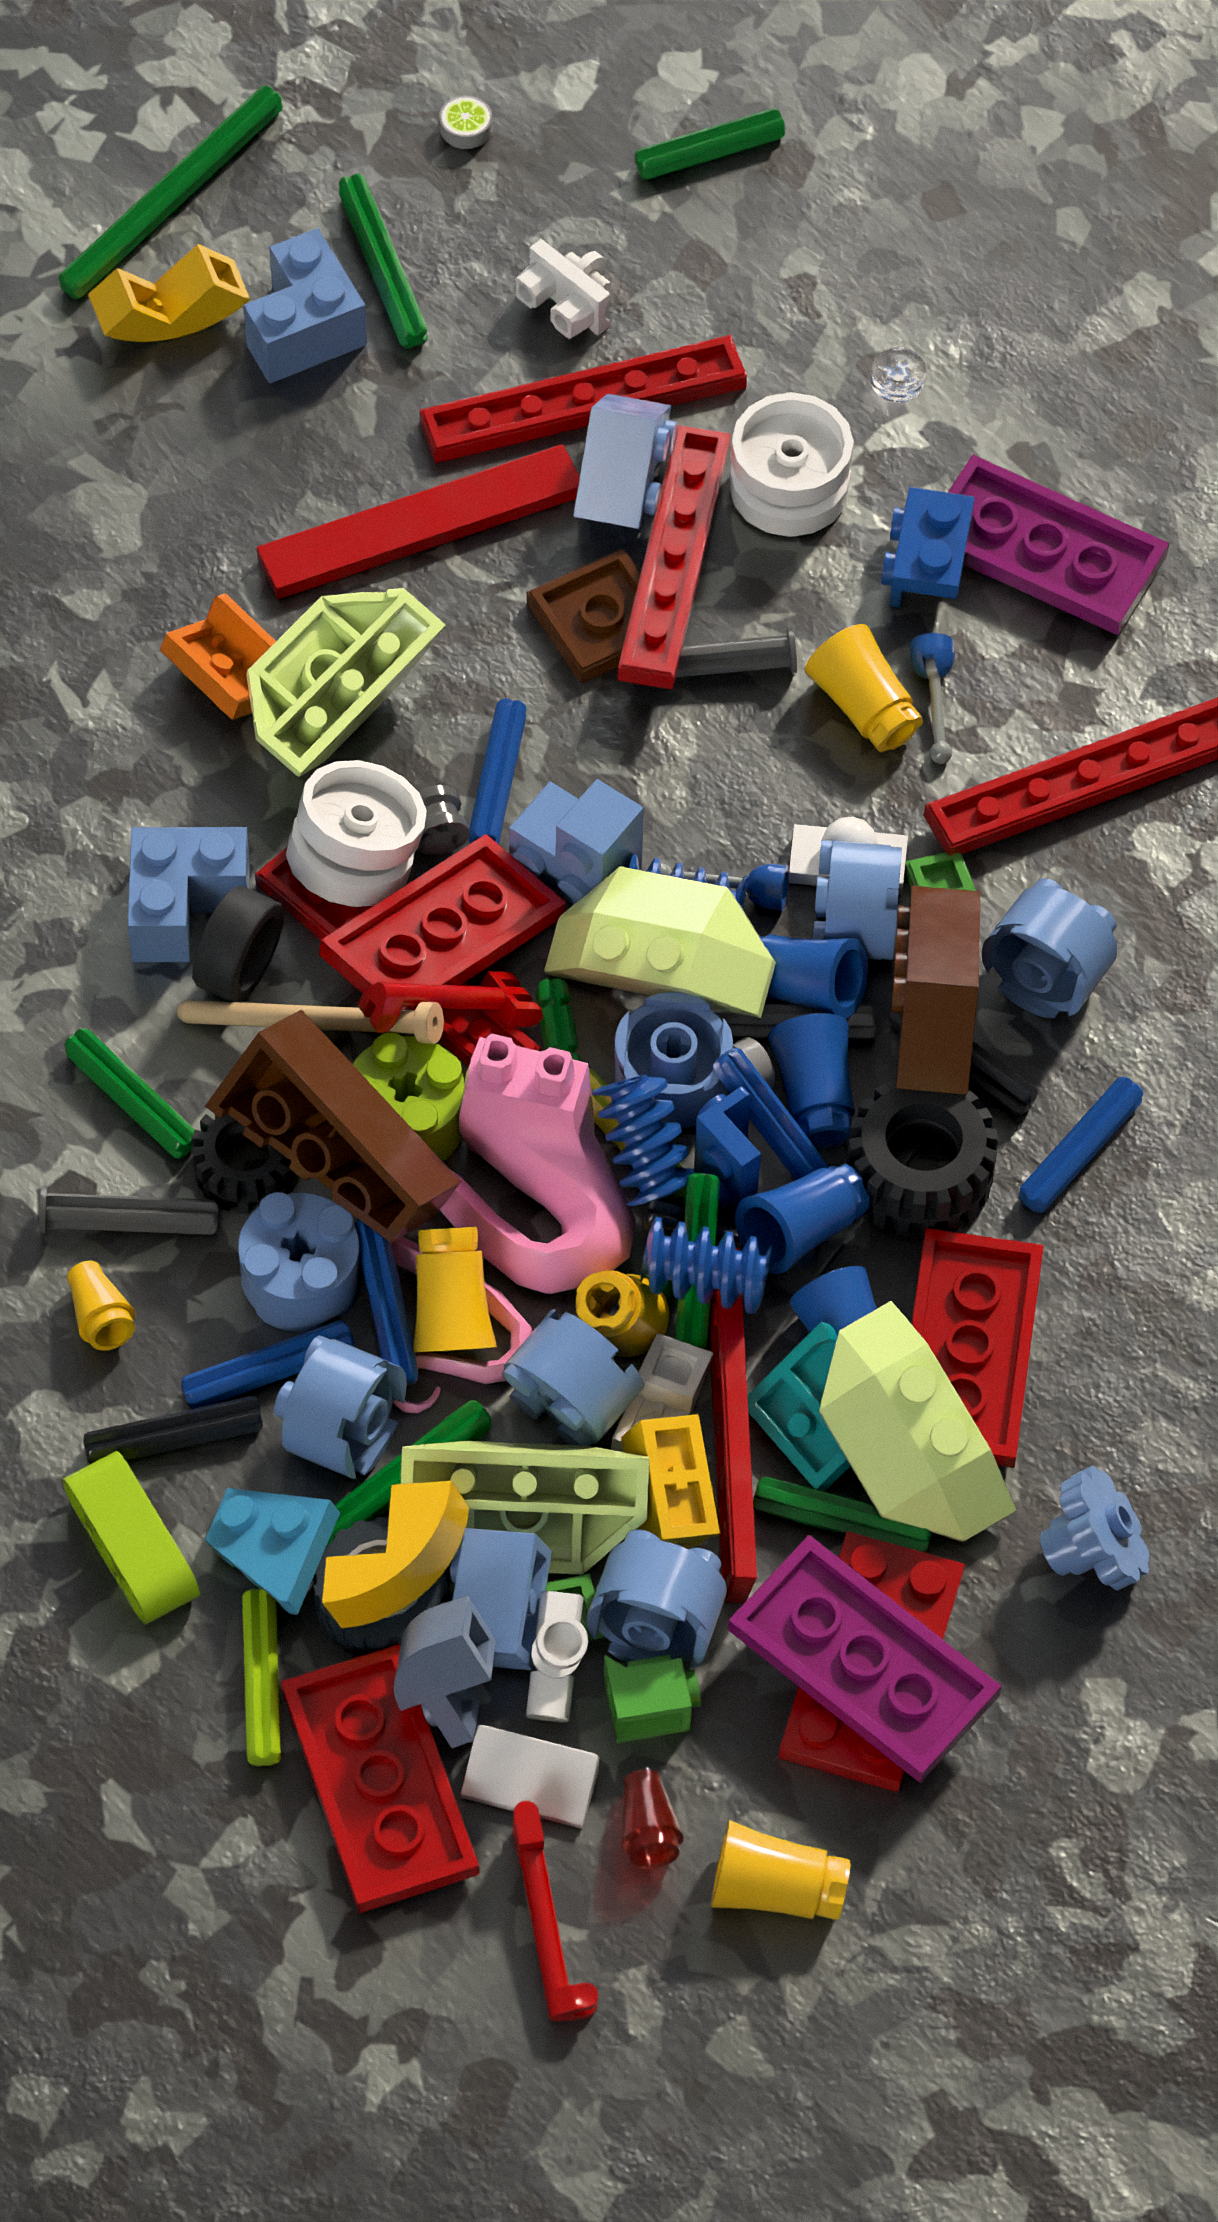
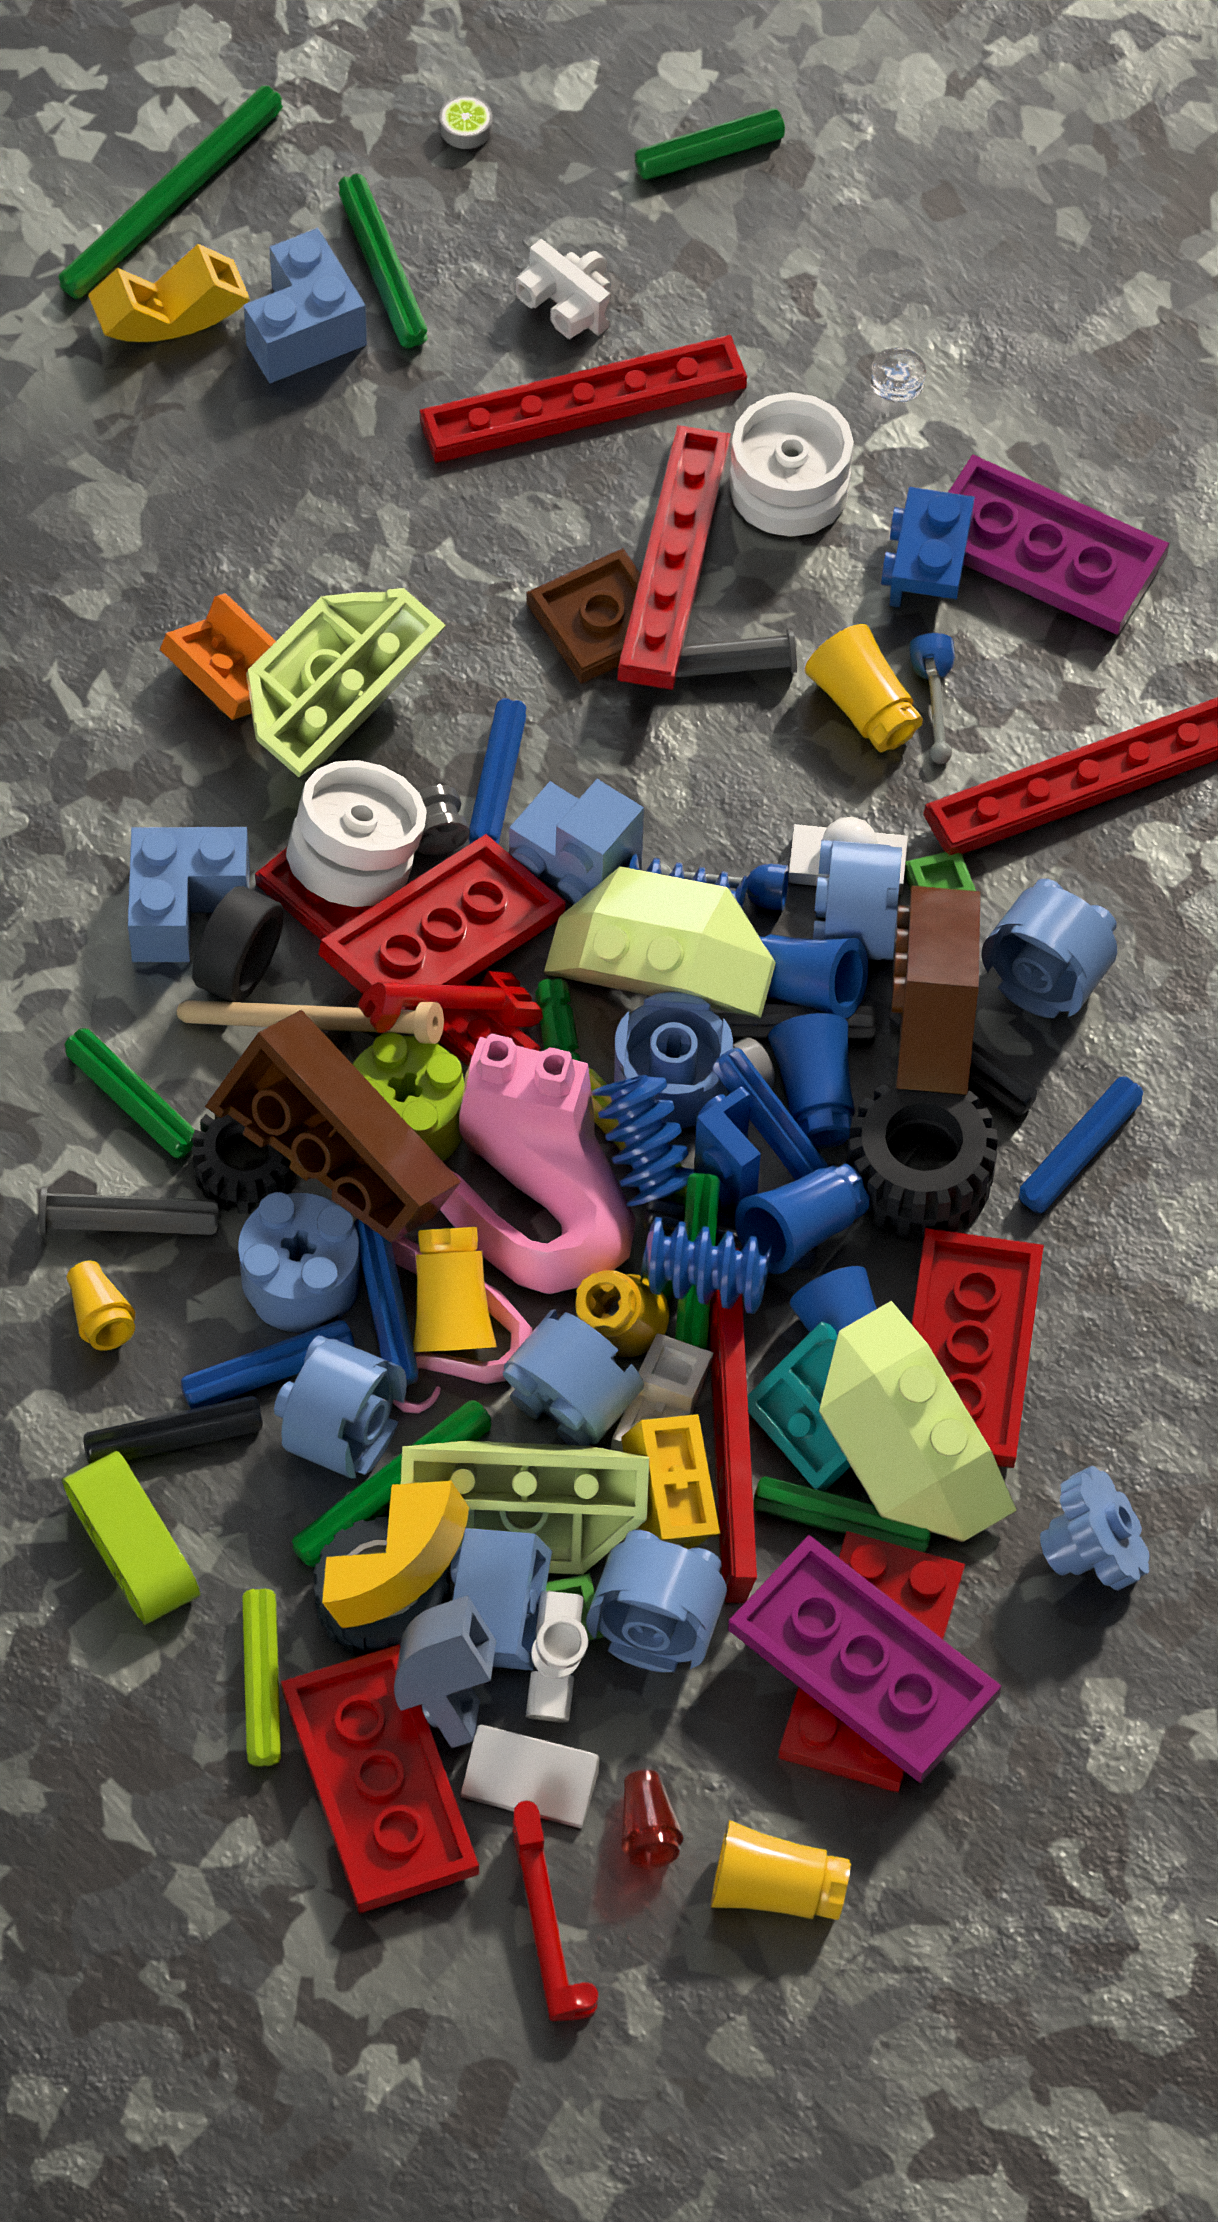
(273, 1540): dark azure wing -> none
(419, 521): red tile -> none
(620, 458): medium blue brick -> none
(650, 1697): bright green window -> none

